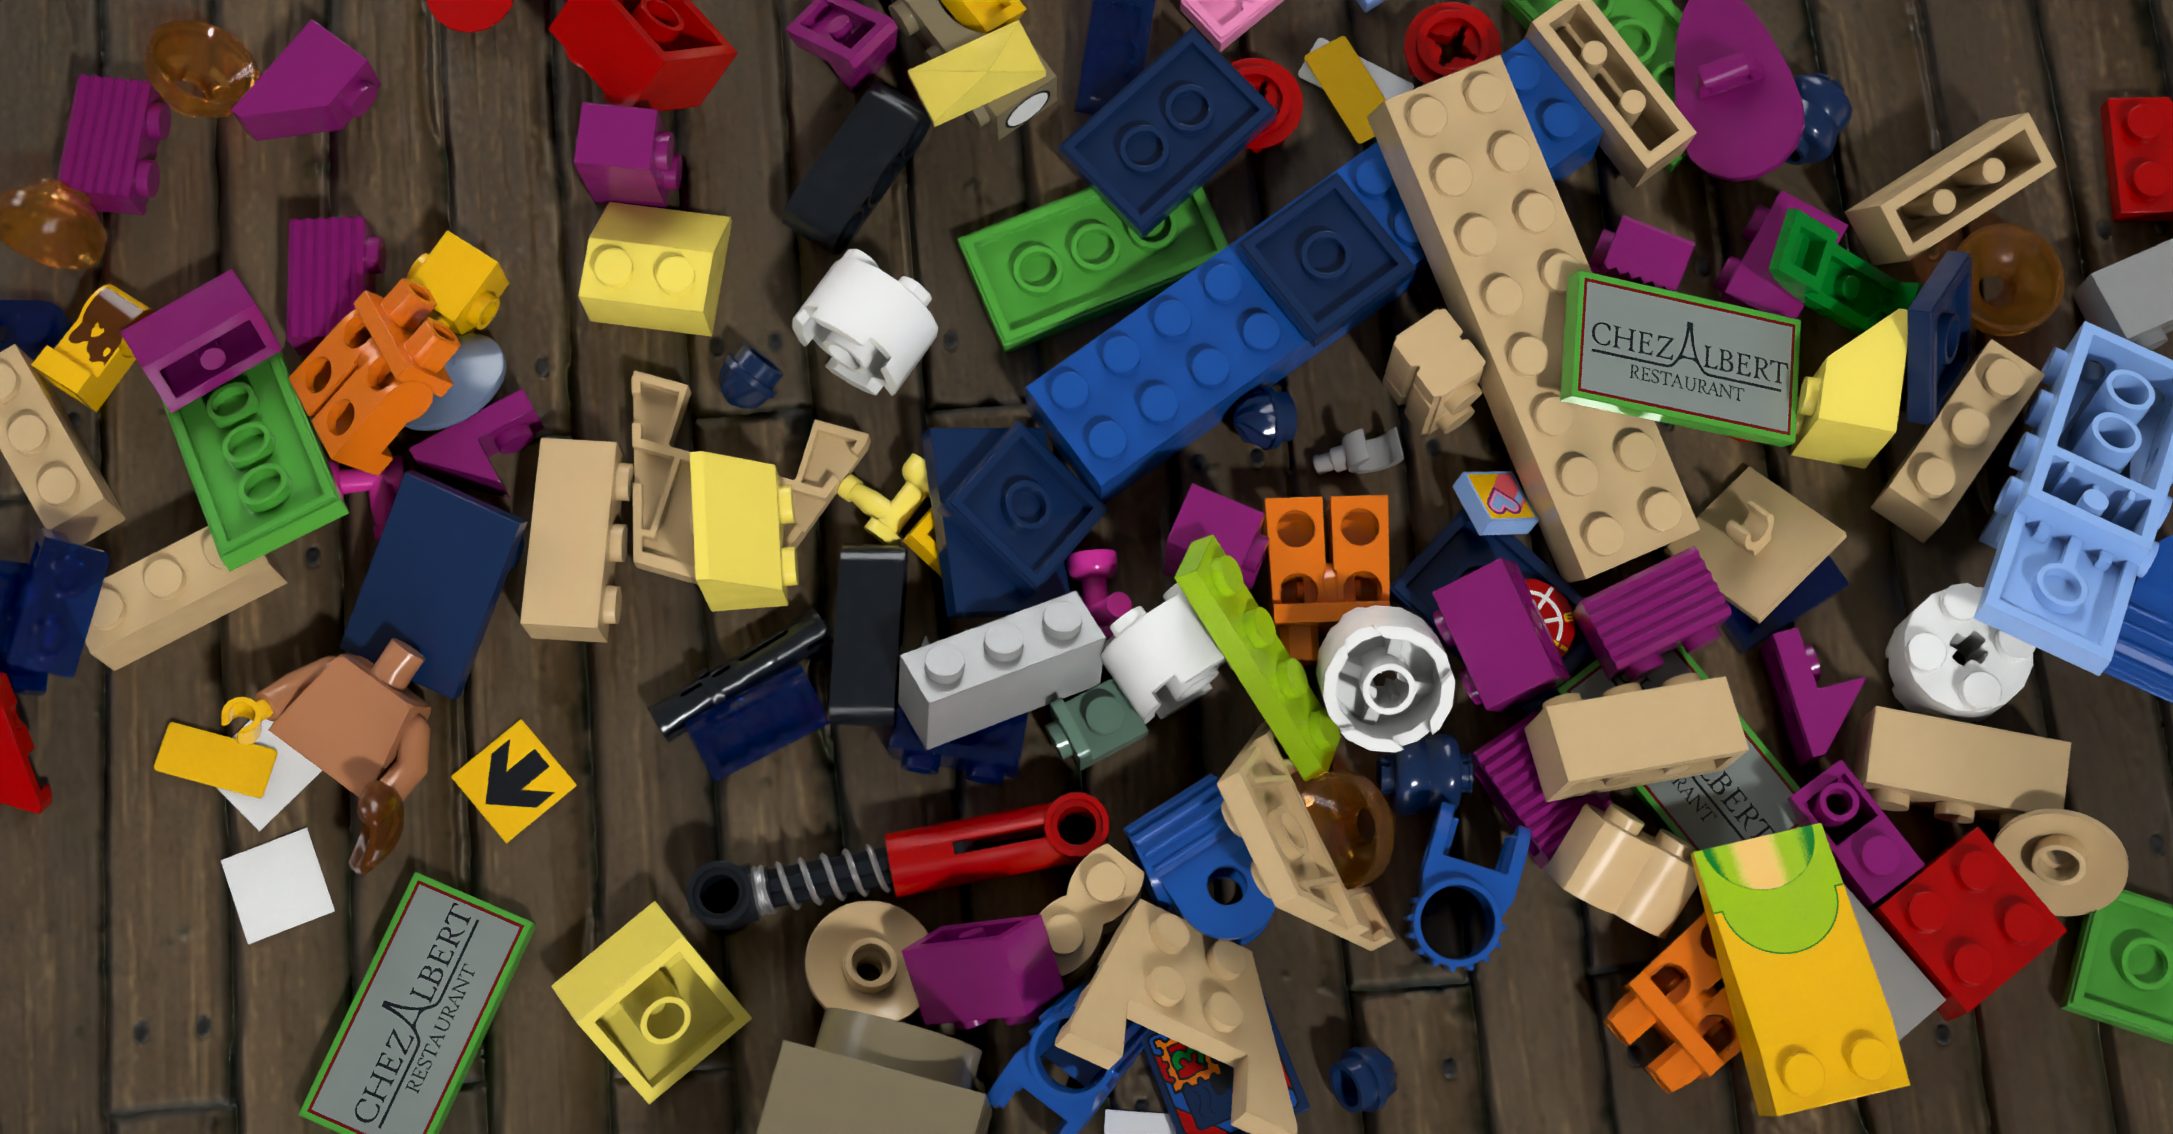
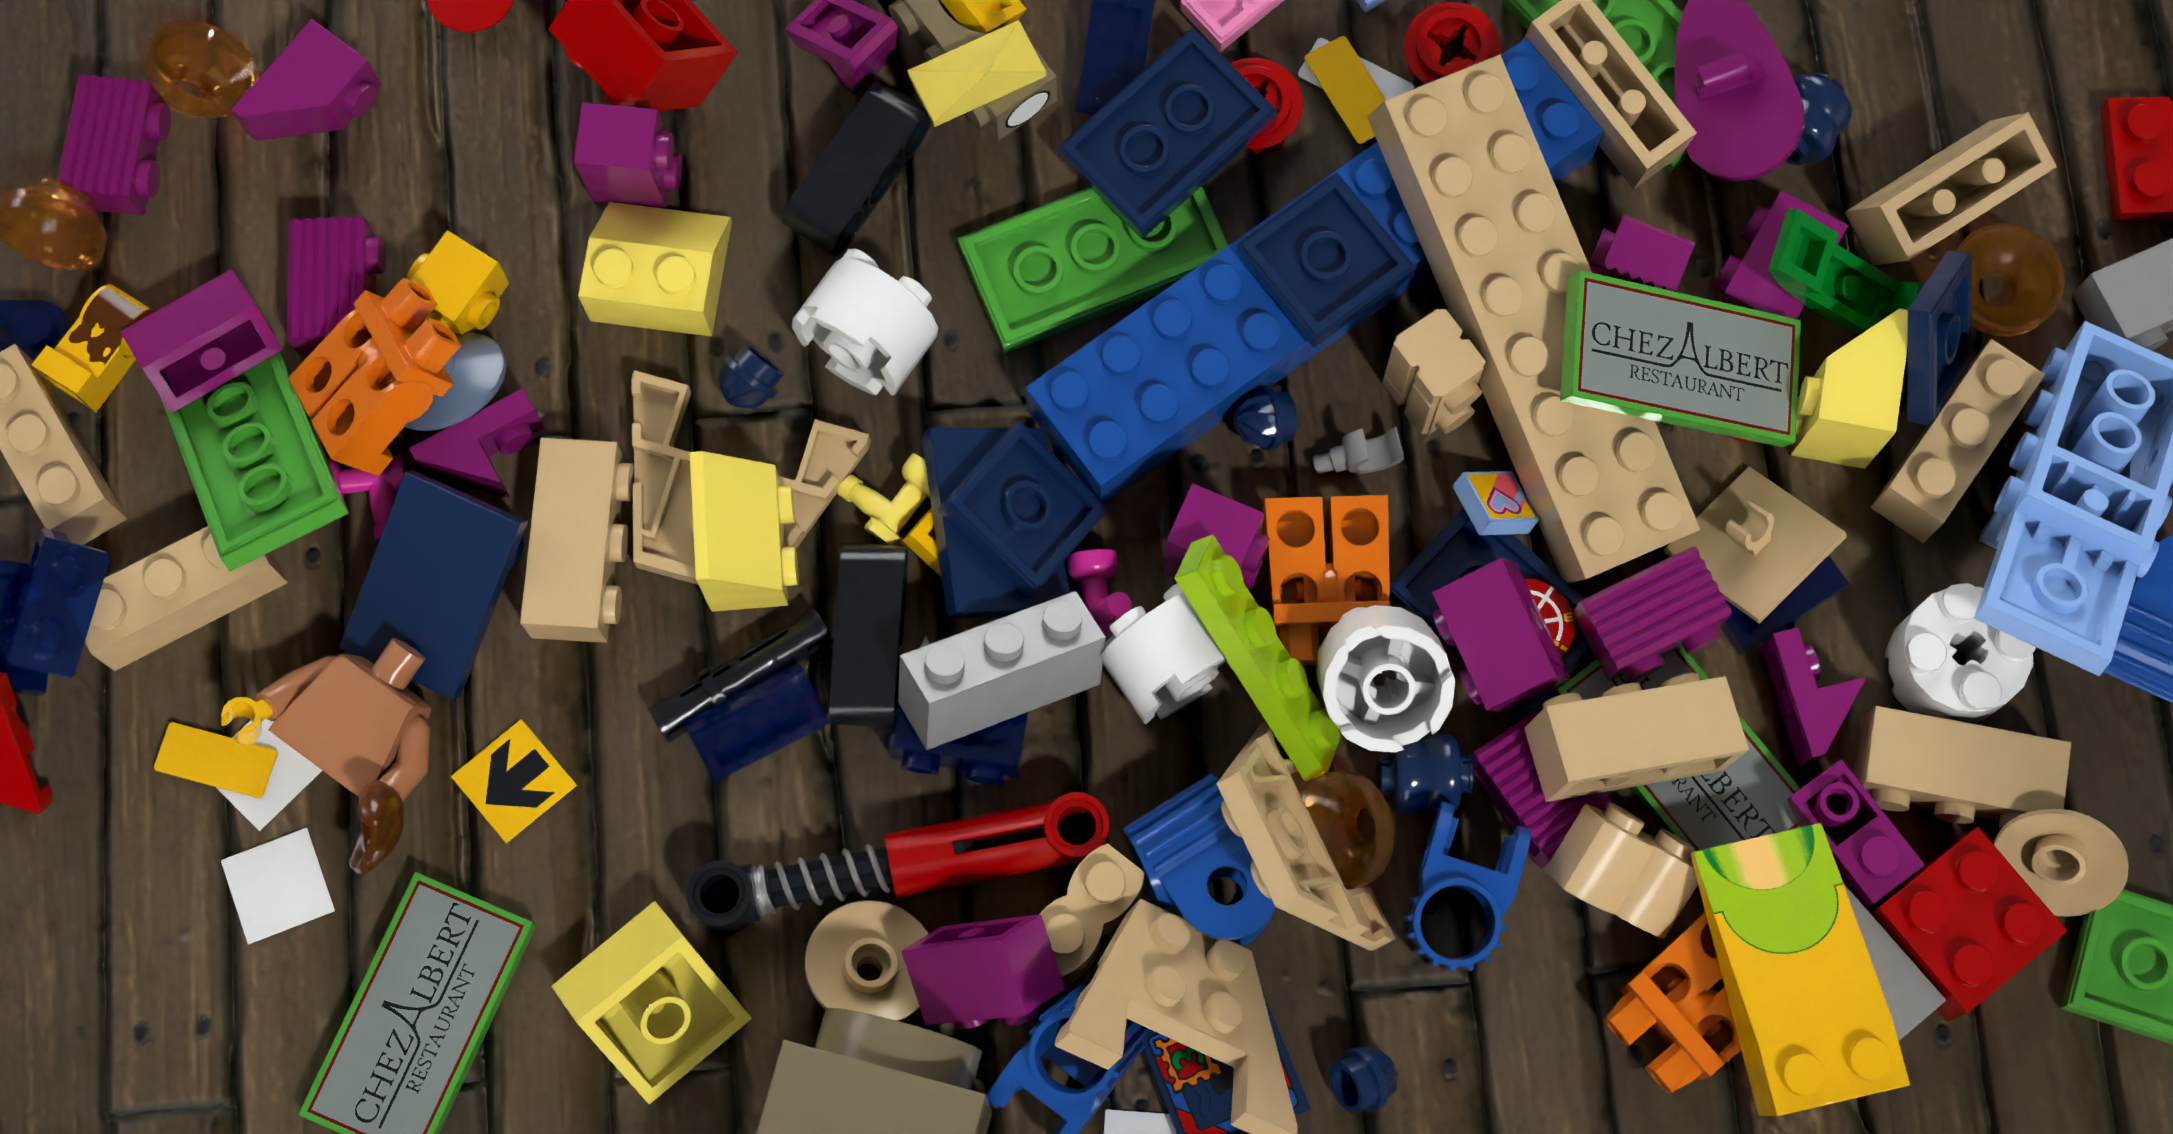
(1094, 725): sand green bracket -> none

